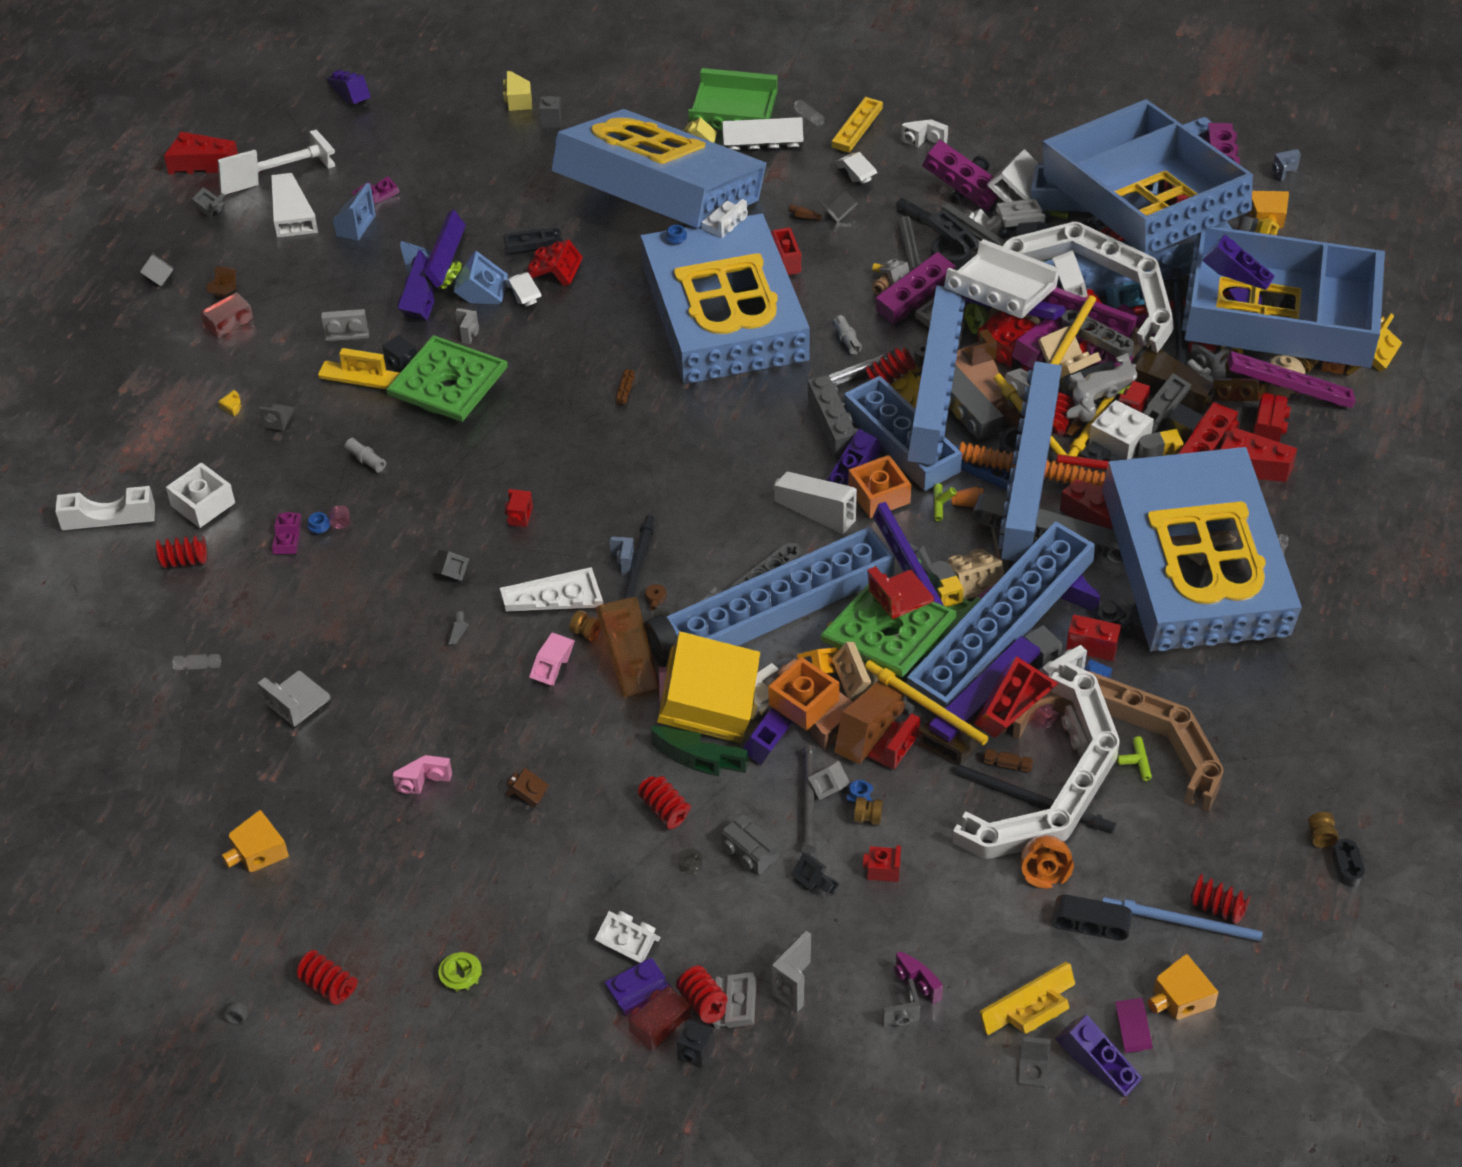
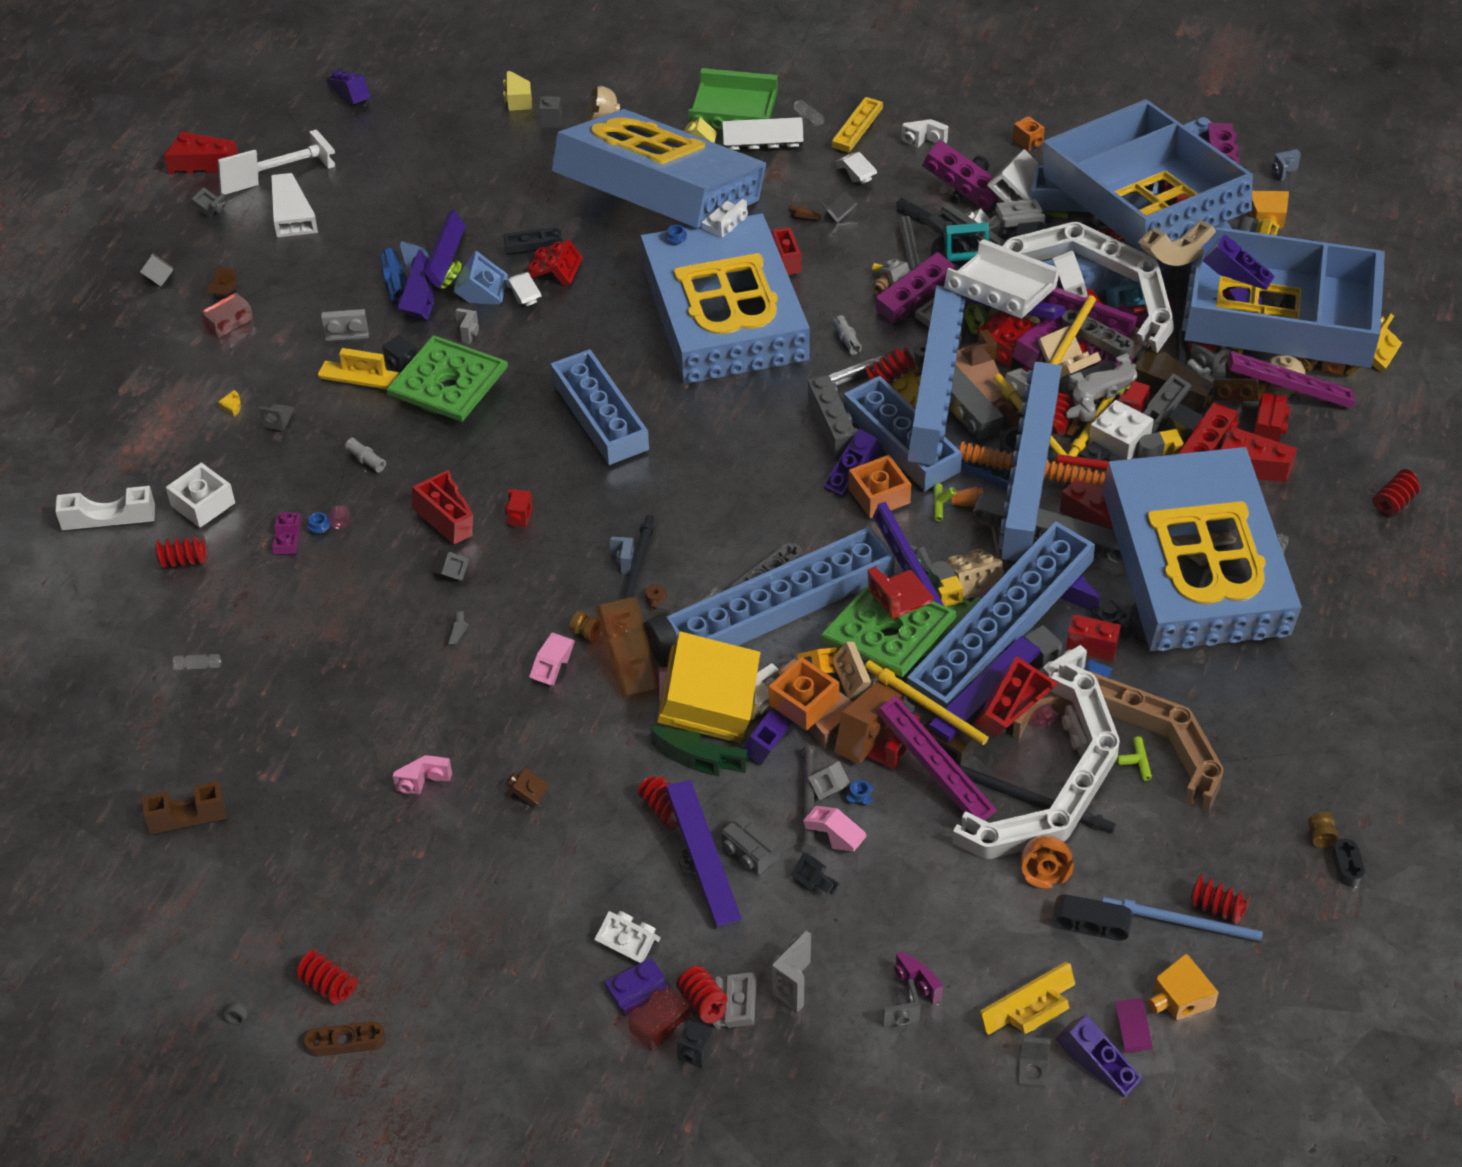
(166, 814): none -> reddish brown arch
(255, 844): light orange torso -> none
(294, 697): light grey bracket -> none
(335, 1032): none -> reddish brown beam
(355, 215): medium blue slope -> none
(382, 190): magenta slope -> none
(393, 273): none -> blue piece
(443, 507): none -> red wedge
(465, 962): lime gear -> none
(560, 591): white wing -> none
(599, 407): none -> medium blue brick
(602, 103): none -> tan cylinder
(624, 387): reddish brown axle -> none
(703, 854): none -> dark purple tile
(818, 499): white slope -> none
(841, 830): none -> bright pink slope
(868, 811): pearl gold wheel -> none
(883, 863): red brick -> none
(935, 759): none -> magenta plate
(963, 230): none -> teal tile
(1008, 760): reddish brown axle -> none
(1028, 133): none -> orange brick
(1178, 251): none -> tan arch
(1397, 493): none -> red piece

